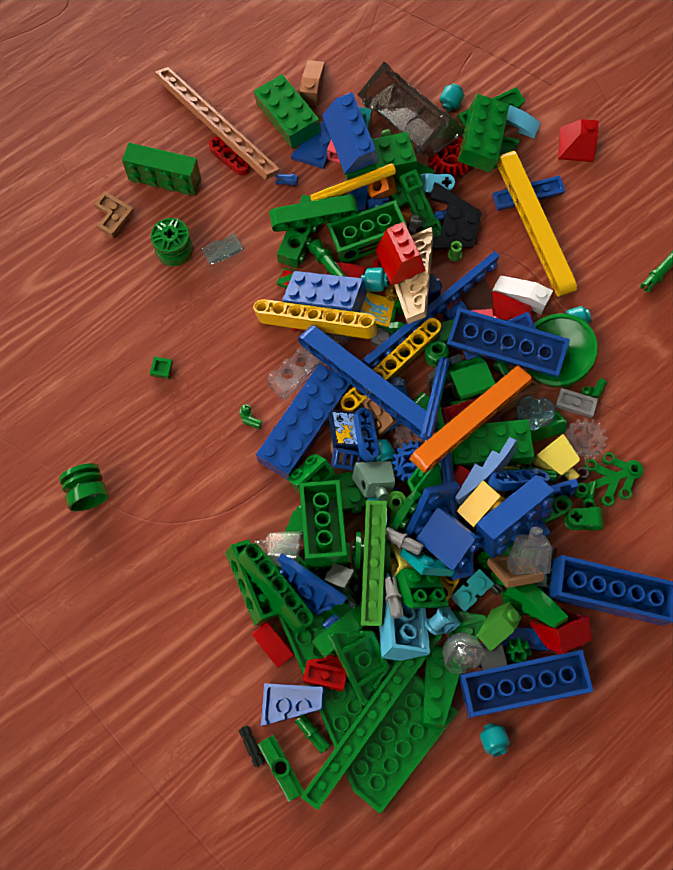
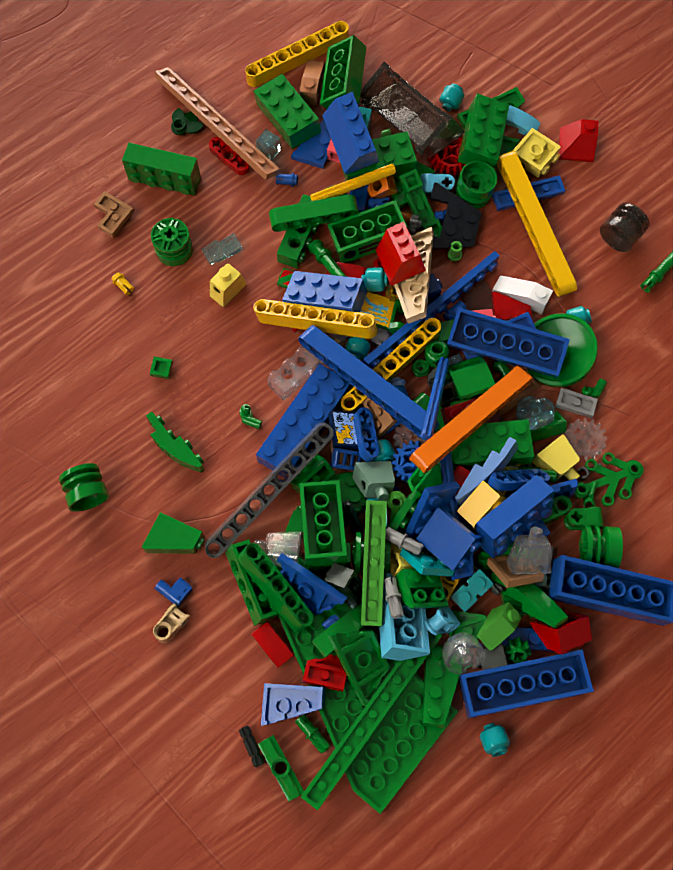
(119, 280): none -> yellow pin
(171, 623): none -> tan piece
(172, 537): none -> green slope
(174, 447): none -> green slope
(176, 593): none -> blue piece
(187, 122): none -> dark green plate
(228, 283): none -> light yellow torso
(266, 499): none -> dark grey beam
(268, 144): none -> clear light blue brick
(295, 54): none -> yellow beam
(343, 70): none -> green brick
(352, 517): none -> pearl dark grey axle
(358, 347): none -> teal head
(420, 363): none -> green plate
(476, 183): none -> green wheel
(537, 152): none -> light yellow plate
(602, 546): none -> green wheel
(624, 227): none -> clear smoke wheel

